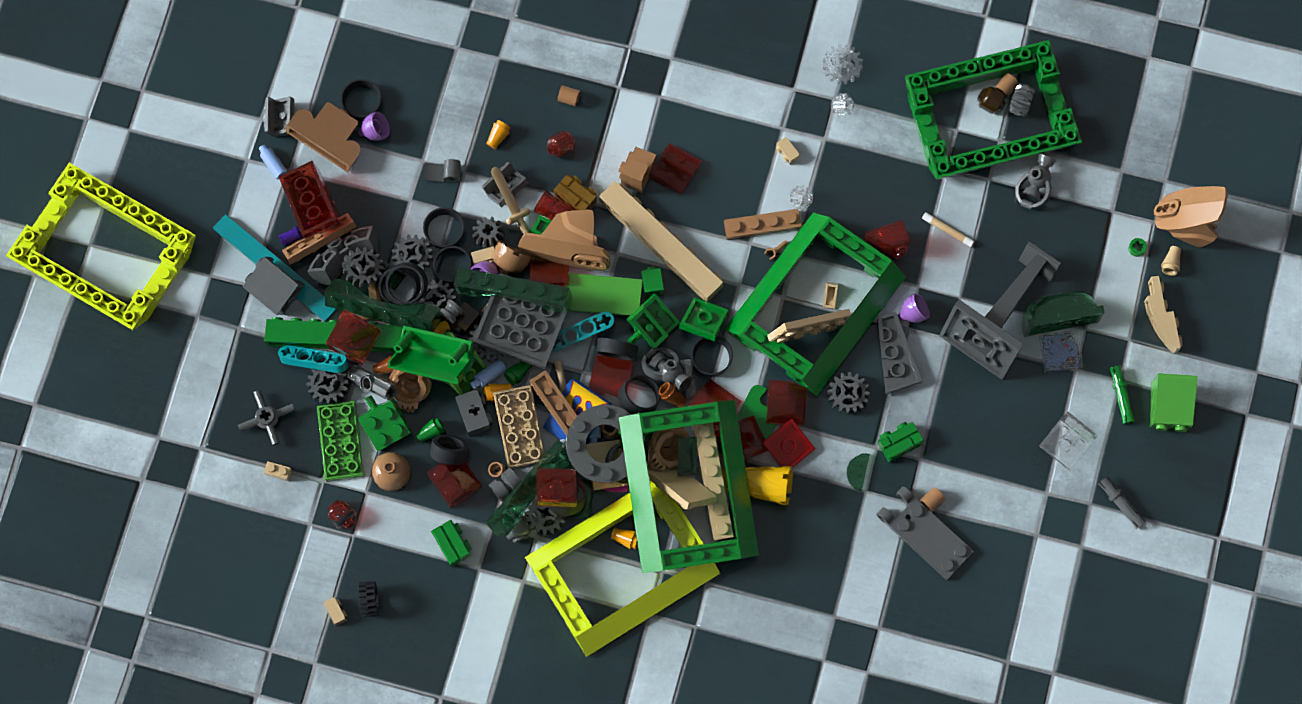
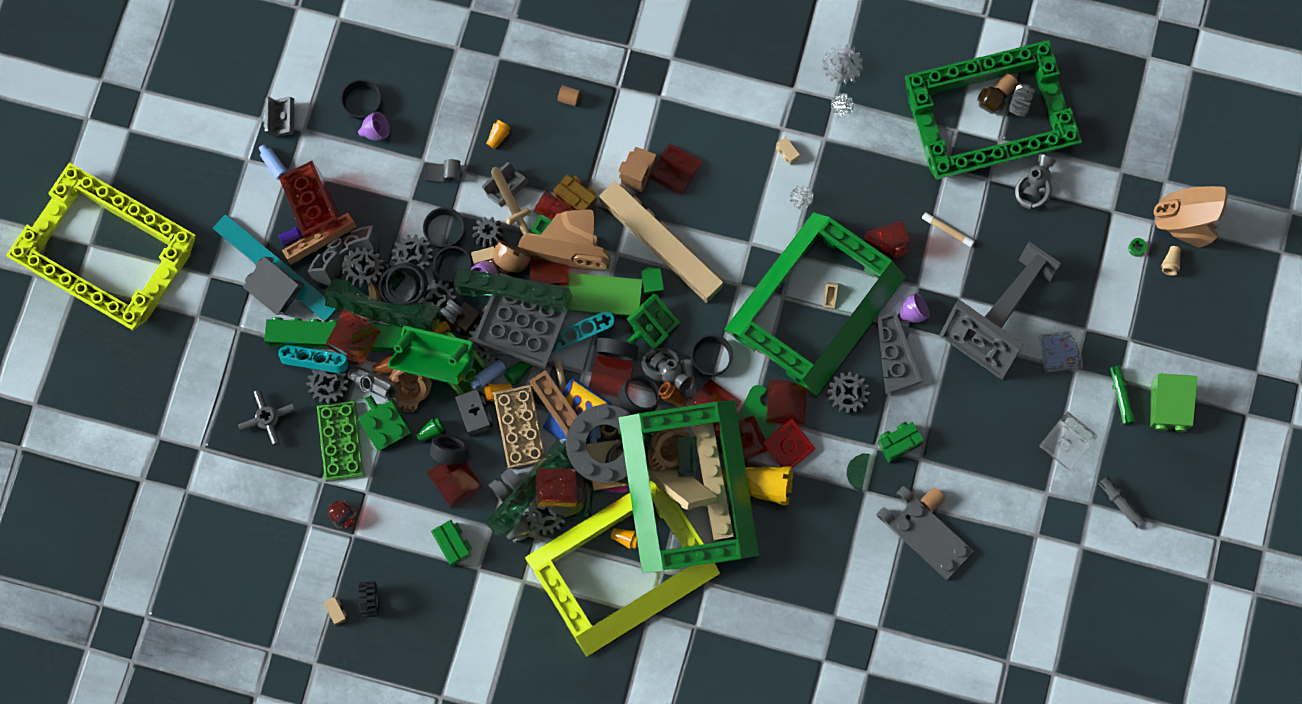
(278, 471): tan piece -> none
(327, 134): medium nougat brick -> none
(391, 471): medium nougat cylinder -> none
(495, 466): medium nougat hinge -> none
(560, 144): clear red head -> none
(704, 319): green tile -> none
(762, 224): medium nougat plate -> none
(775, 250): medium nougat hand -> none
(812, 325): tan tile -> none
(1060, 313): clear green windscreen -> none
(1163, 322): tan slope -> none

